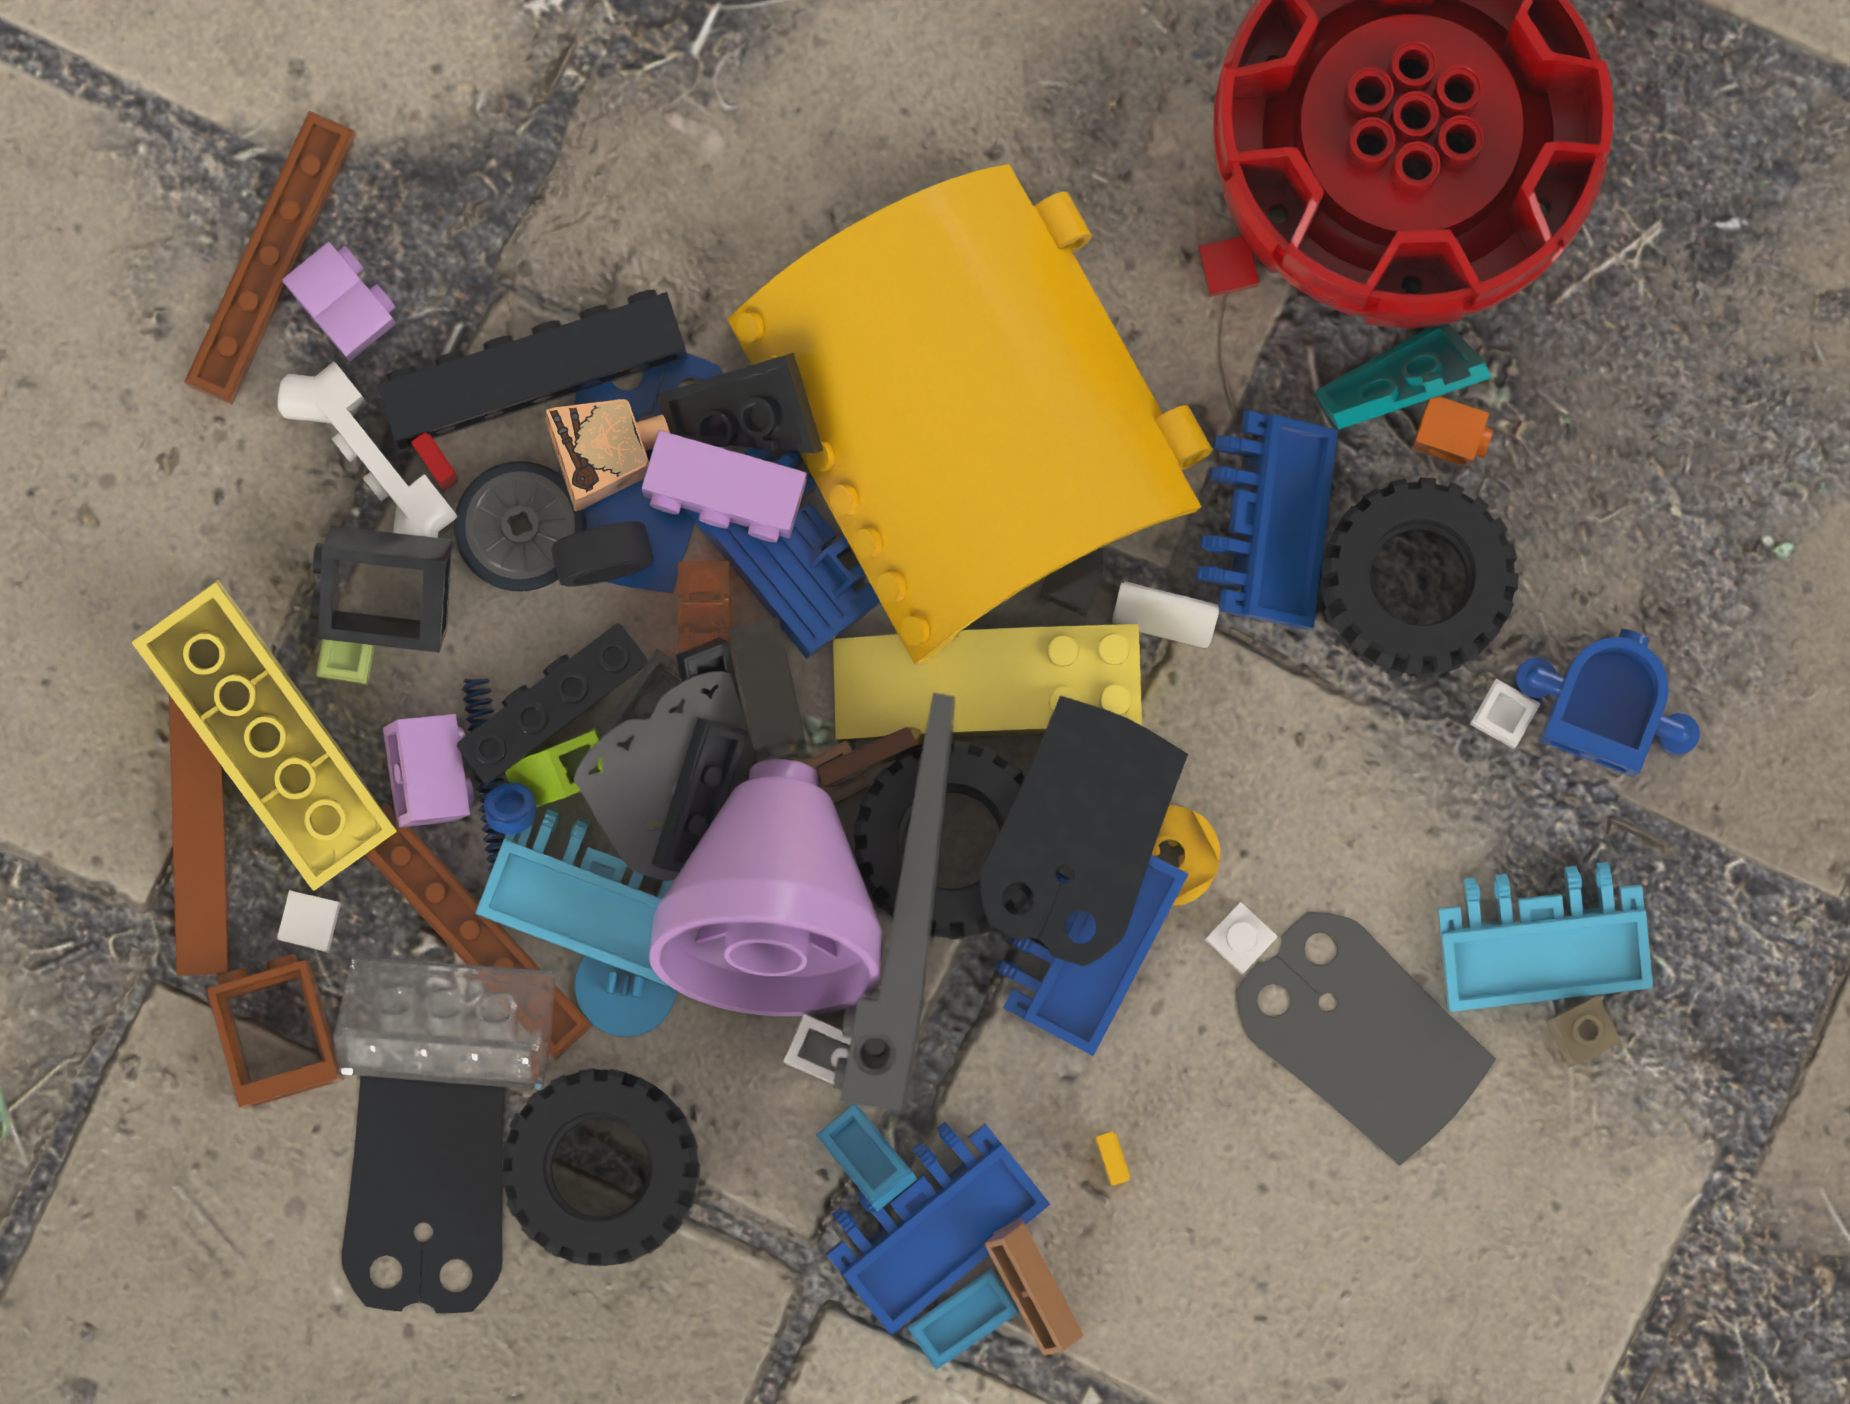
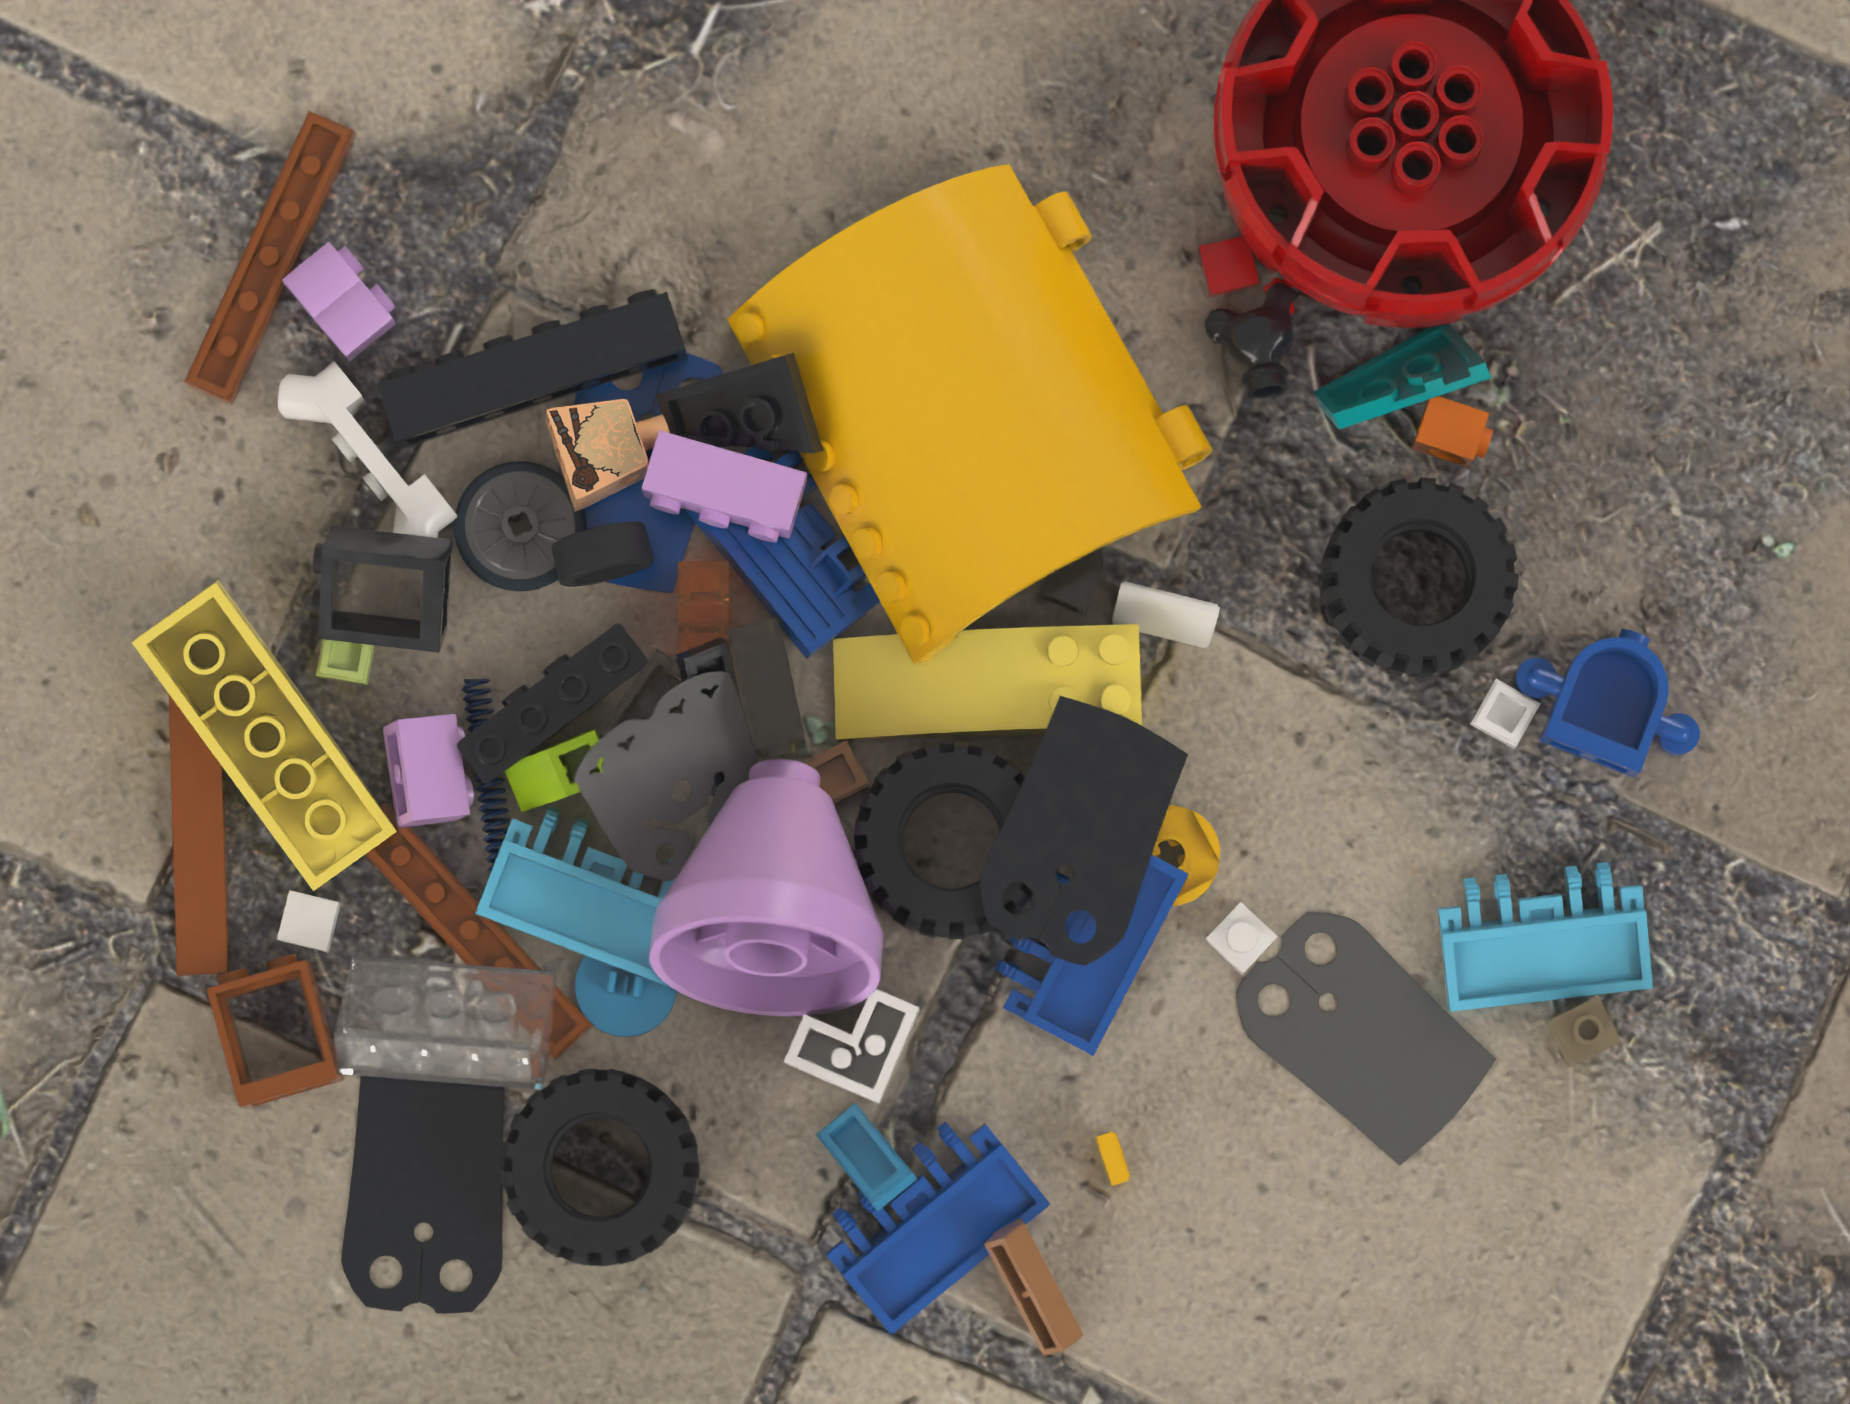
(435, 461): red tile -> none
(510, 808): blue tile -> none
(699, 791): black tile -> none
(870, 756): reddish brown tile -> none
(899, 1008): dark grey piece -> none
(963, 1319): dark azure tile -> none
(1258, 338): none -> black animal
(1281, 519): blue hinge -> none

